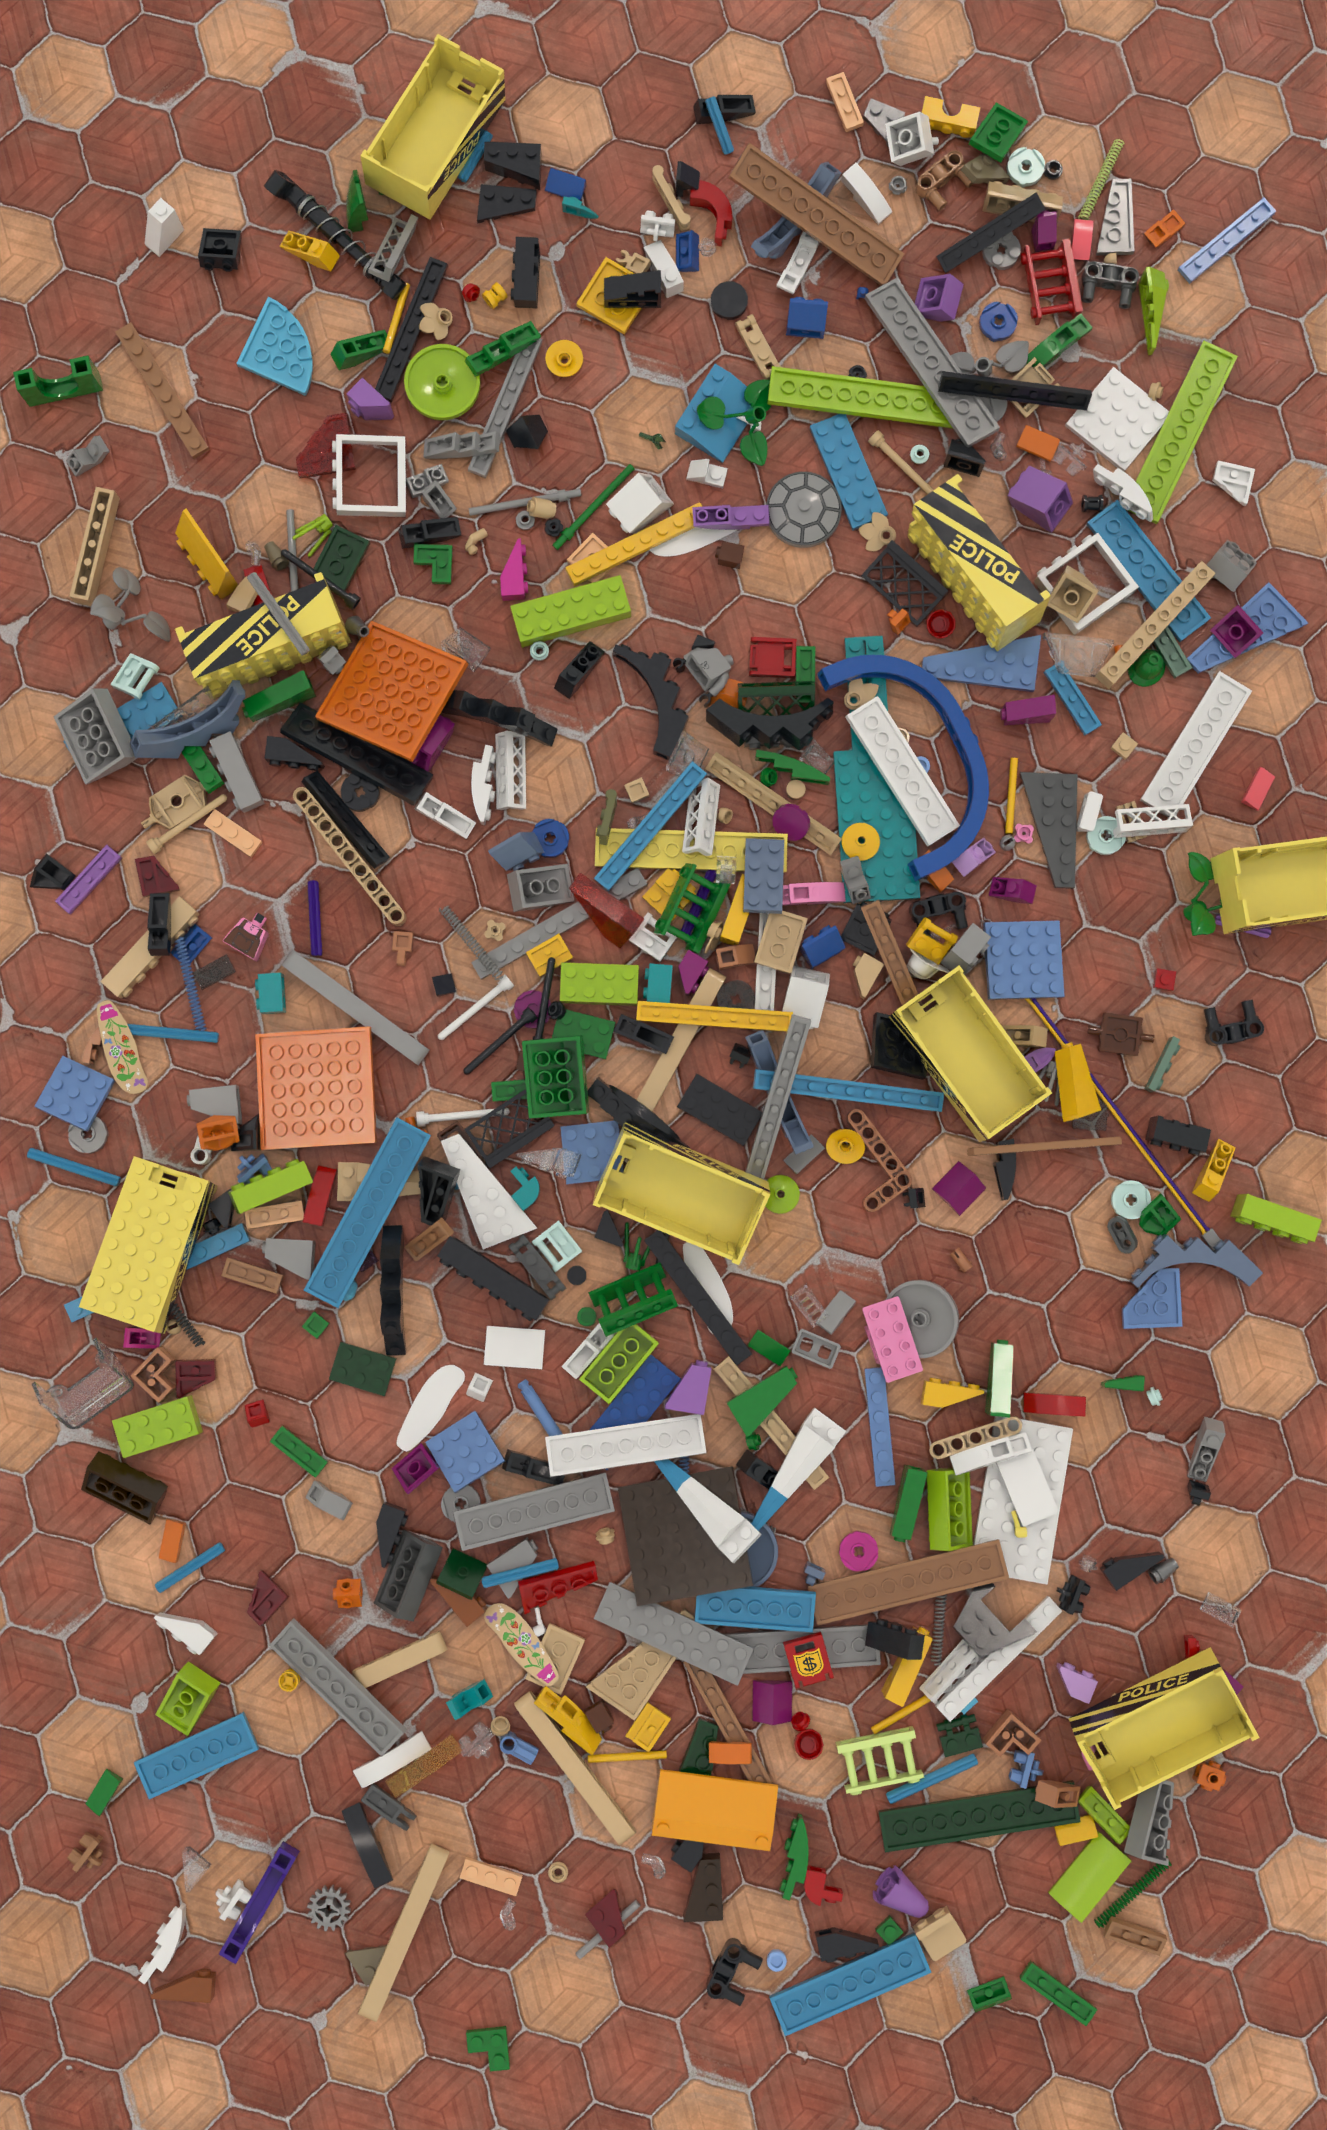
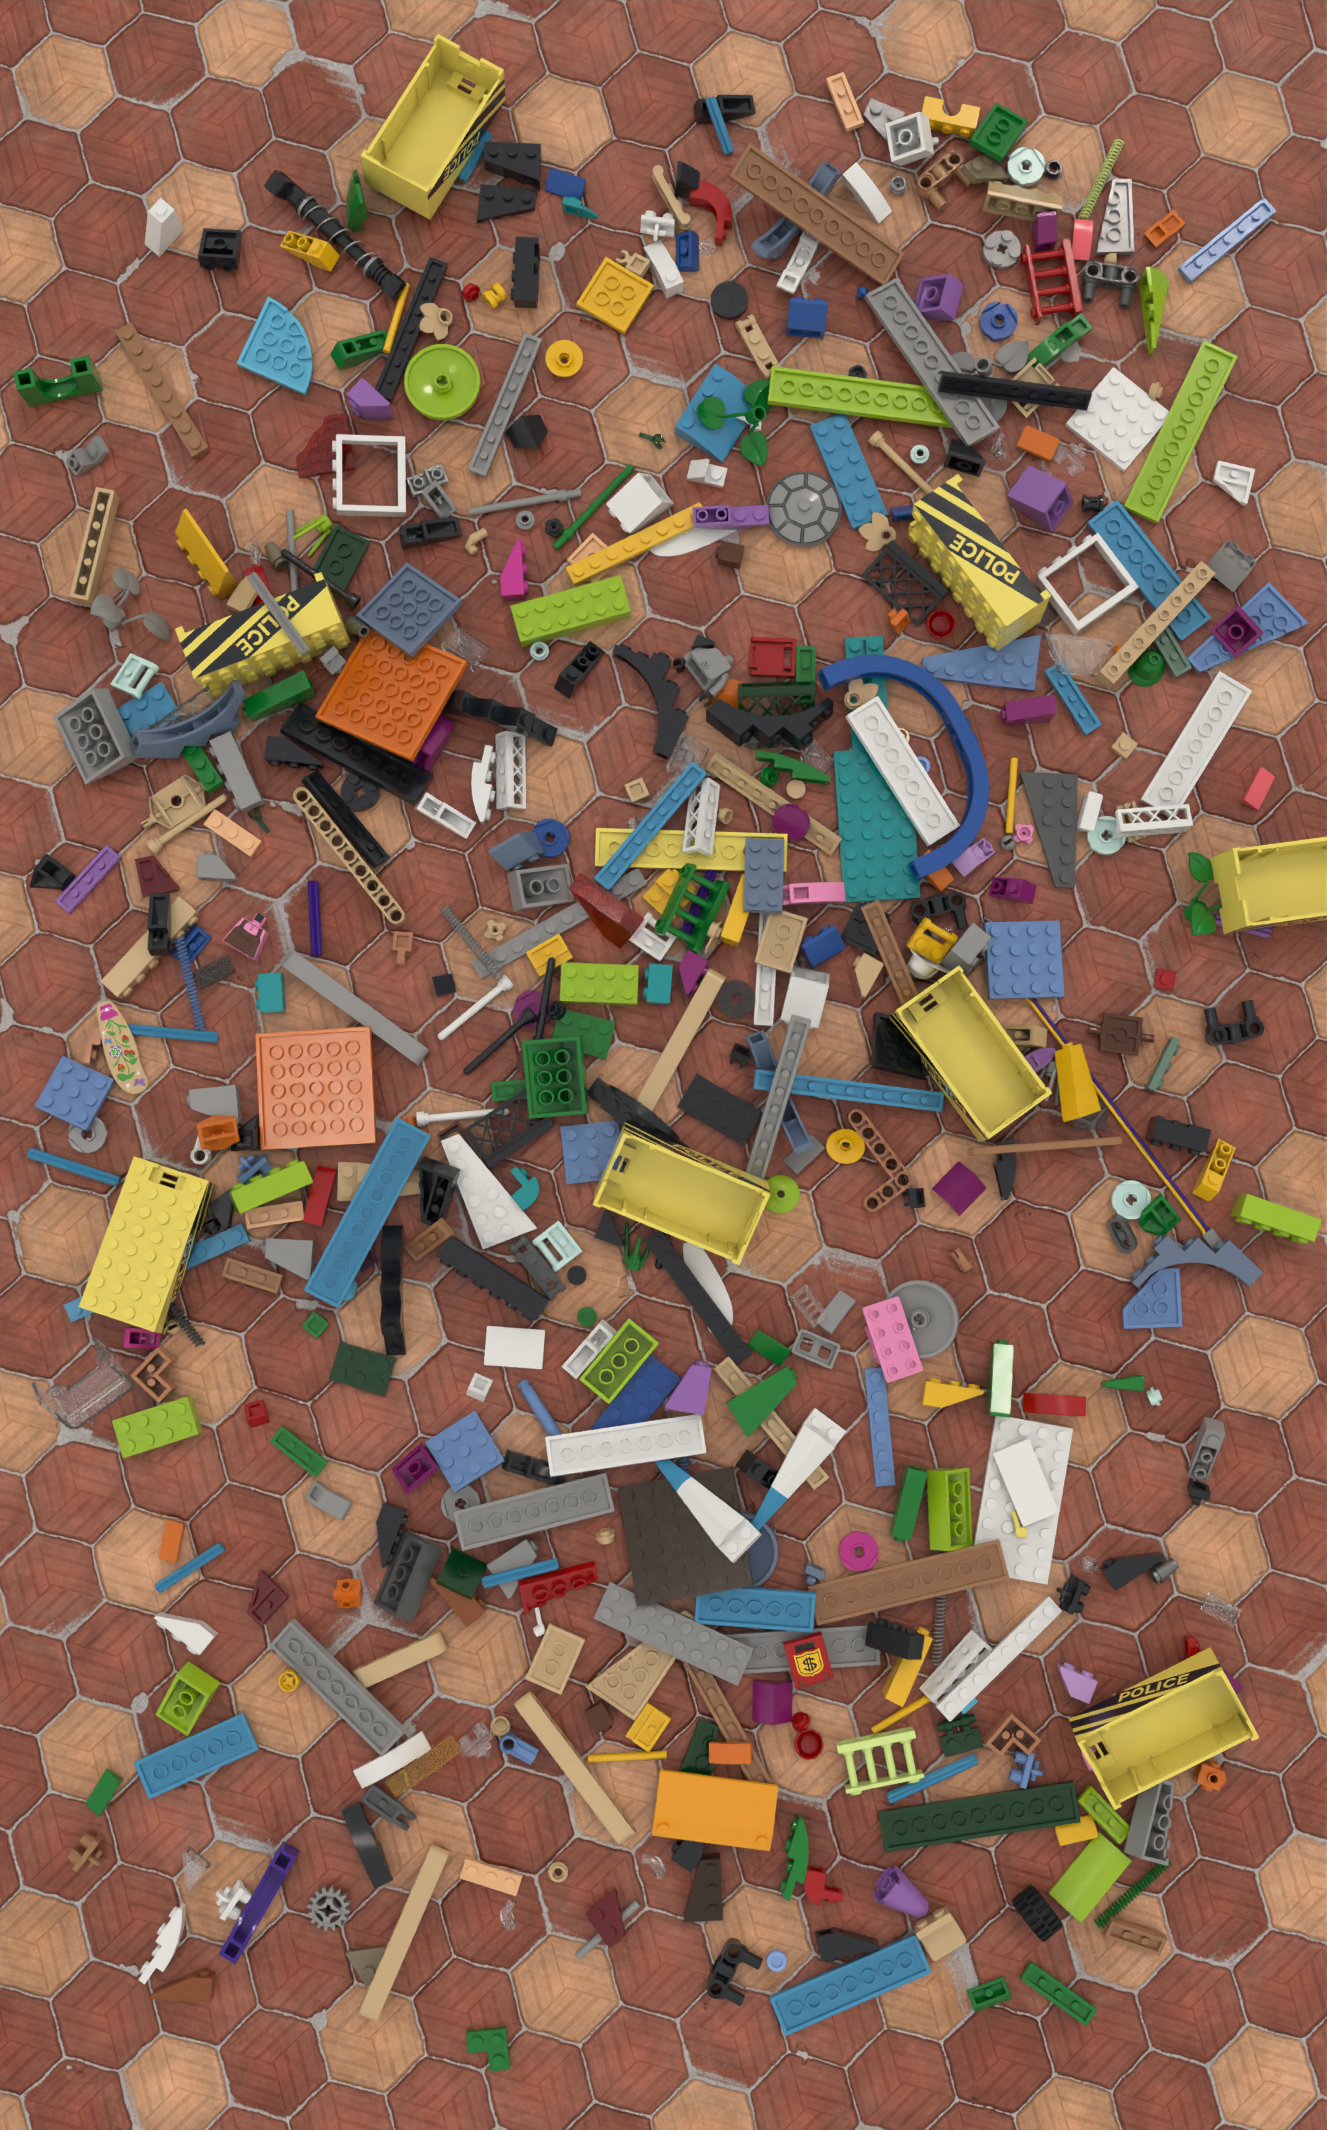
(124, 1487): dark brown slope -> none
(193, 1375): dark red wing -> none
(213, 868): none -> light grey slope
(258, 818): none -> hand
(396, 251): light grey fence -> none
(409, 609): none -> sand blue plate
(429, 1405): white sticker -> none
(439, 557): green plate -> none
(461, 446): light grey slope -> none
(469, 1698): teal brick -> none
(505, 347): green slope -> none
(521, 1642): tan sticker -> none
(541, 508): tan brick -> none
(557, 1159): clear slope -> none
(571, 1717): yellow slope -> none
(607, 816): olive plate -> none
(633, 290): black wedge -> none
(639, 1311): green fence -> none
(643, 1034): black slope -> none
(713, 1016): yellow plate -> none
(725, 869): clear slope -> none
(735, 956): nougat slope -> none
(753, 1441): green plate -> none
(854, 848): yellow dish -> none
(855, 880): light grey slope -> none
(889, 1930): green plate -> none
(901, 513): none -> blue slope
(966, 1437): tan beam -> none
(983, 1629): wing -> none
(990, 1453): white slope -> none
(991, 232): black plate -> none
(1037, 1913): none -> black tyre
(1057, 1794): nougat slope -> none
(1072, 594): tan slope -> none
(1129, 492): white slope -> none

